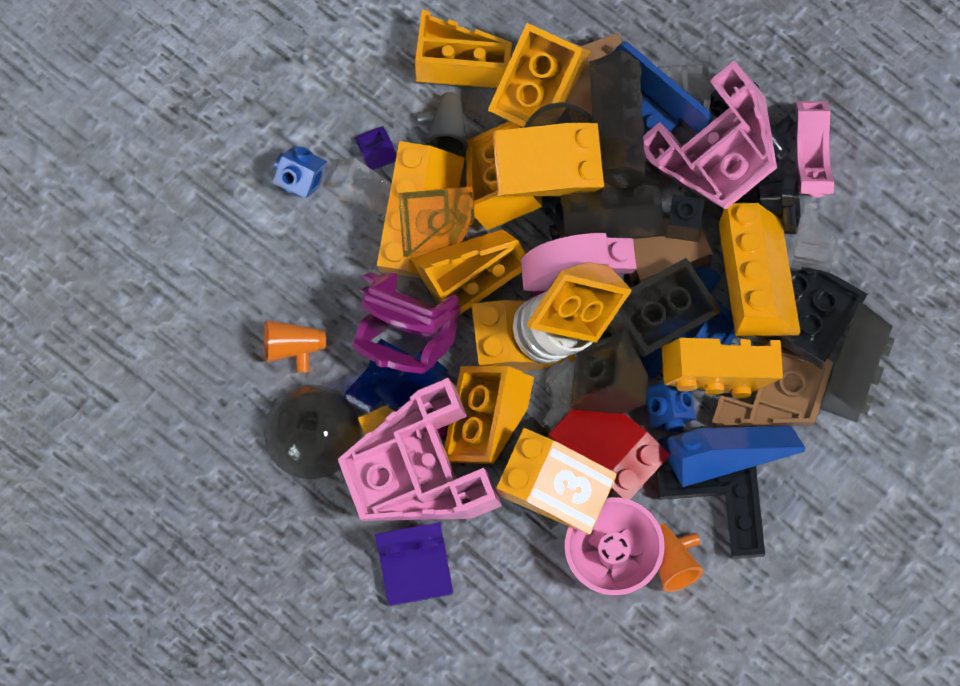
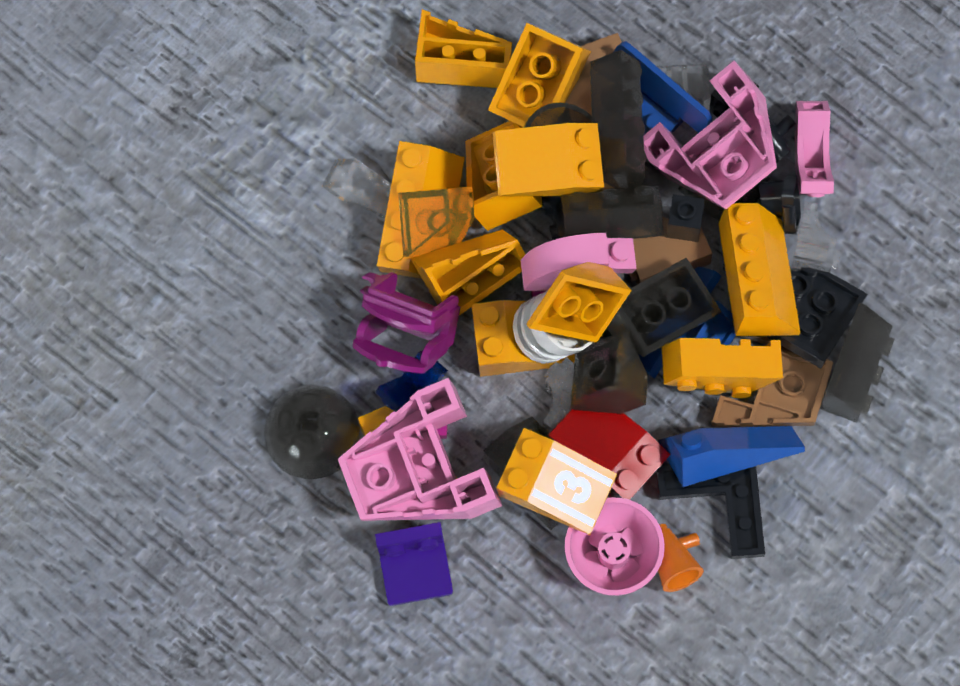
(292, 340): orange piece -> none
(299, 171): blue brick -> none
(363, 390): clear blue bracket -> none
(376, 148): dark purple slope -> none
(447, 125): dark grey piece -> none
(494, 405): light orange slope -> none
(669, 407): blue brick -> none

